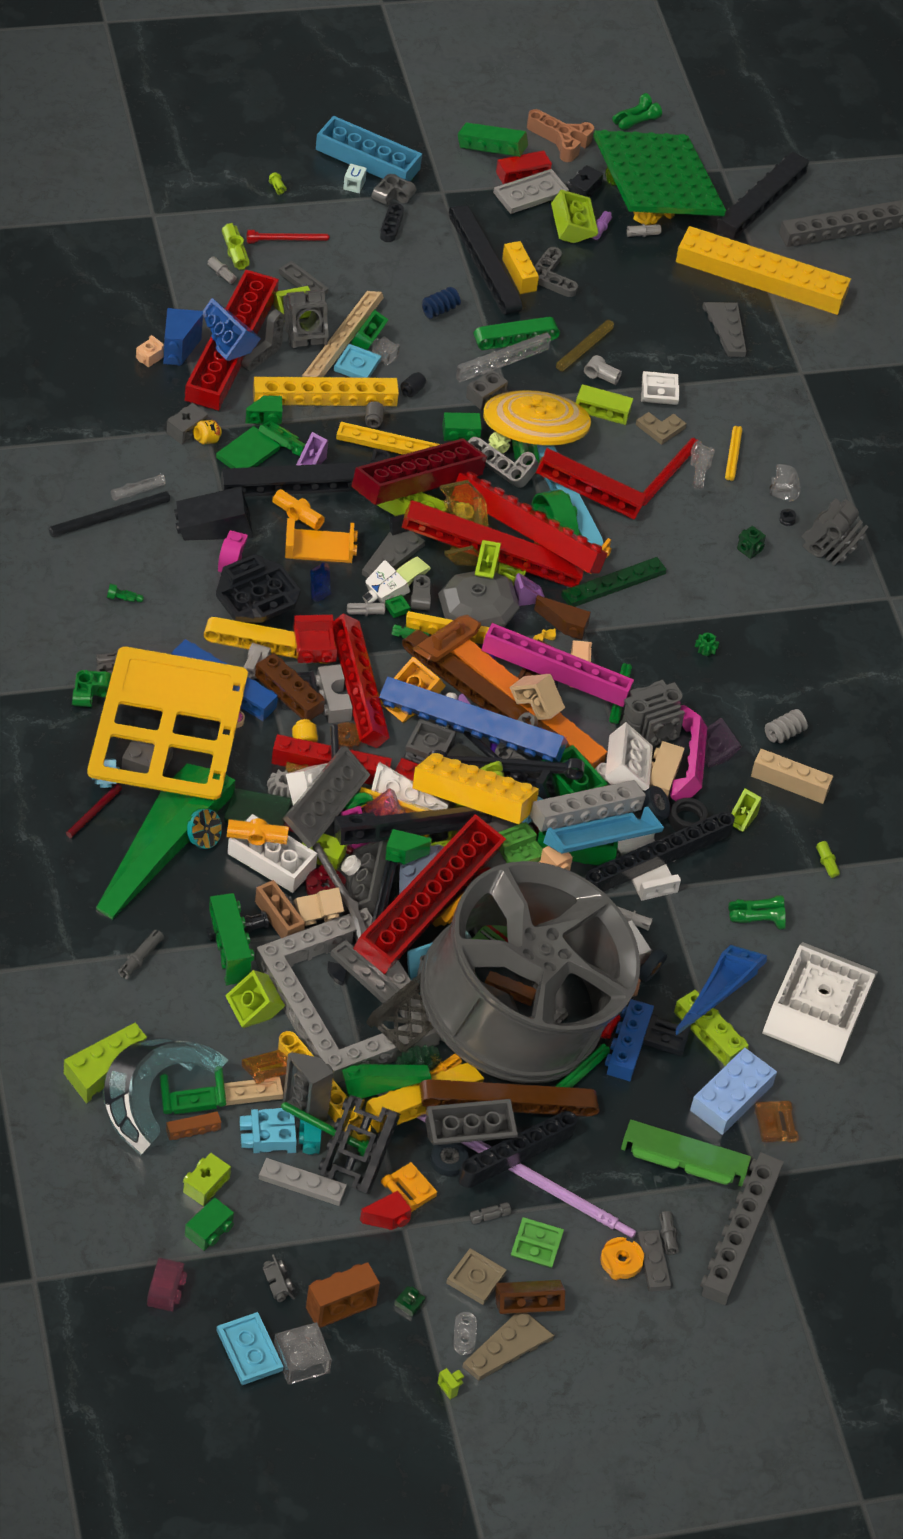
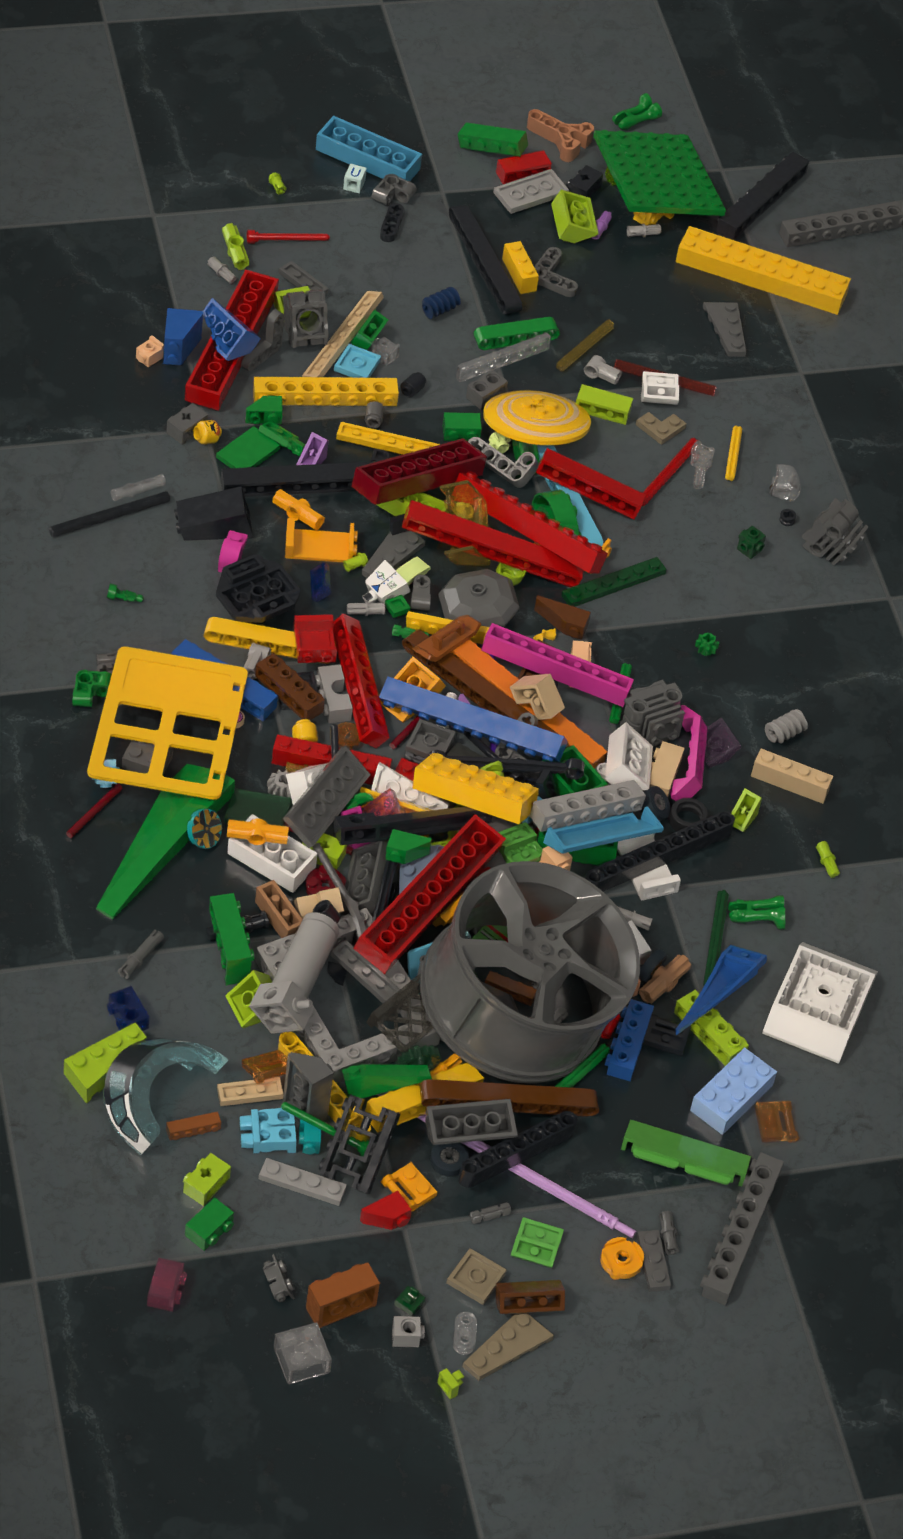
(131, 1012): none -> clear blue brick
(193, 1099): green plate -> none
(249, 1348): medium azure plate -> none
(285, 1002): none -> light grey piece
(351, 865): white tile -> none
(356, 561): none -> lime pin
(403, 1339): none -> light grey brick
(404, 734): none -> dark red bar
(488, 559): lime slope -> none
(526, 590): medium lavender slope -> none
(665, 979): none -> medium nougat piece
(682, 381): none -> clear red axle
(716, 933): none -> dark green axle

